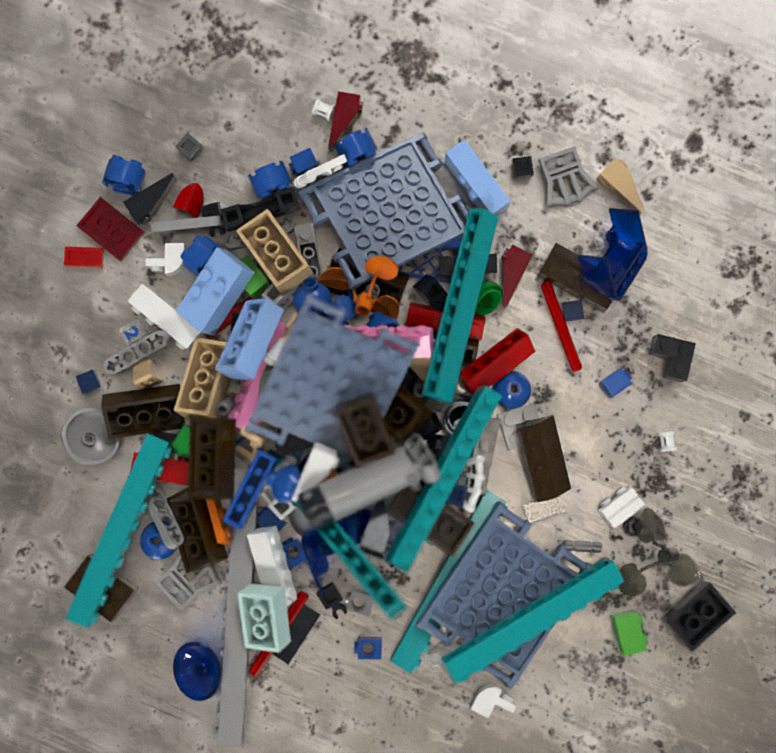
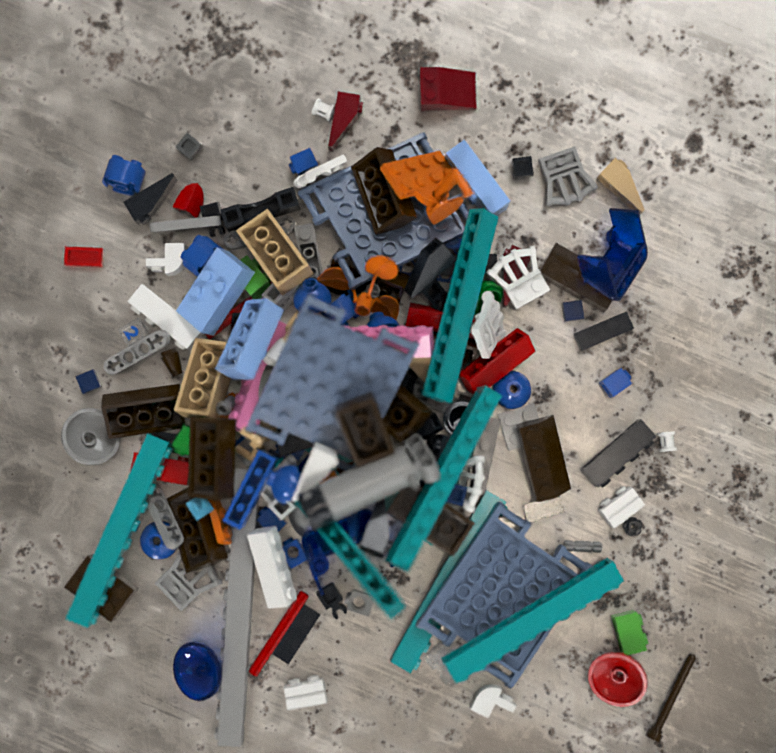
(110, 229): dark red tile -> none
(146, 374): tan slope -> none
(172, 361): none -> dark brown cone
(199, 507): none -> medium azure tile
(264, 617): light aqua brick -> none
(270, 180): blue brick -> none
(305, 693): none -> white brick
(356, 147): blue brick -> none
(376, 654): blue brick -> none
(380, 200): none -> dark brown slope
(429, 180): none -> orange plate
(430, 264): none -> black slope
(447, 89): none -> dark red slope
(488, 325): none -> white plate
(527, 287): none -> white plate
(561, 326): red axle -> none
(603, 331): none -> black tile
(617, 688): none -> red dish
(618, 453): none -> black brick
(655, 732): none -> dark brown piece
(678, 356): black brick -> none
(682, 568): clear smoke plant -> none
(698, 615): black brick -> none

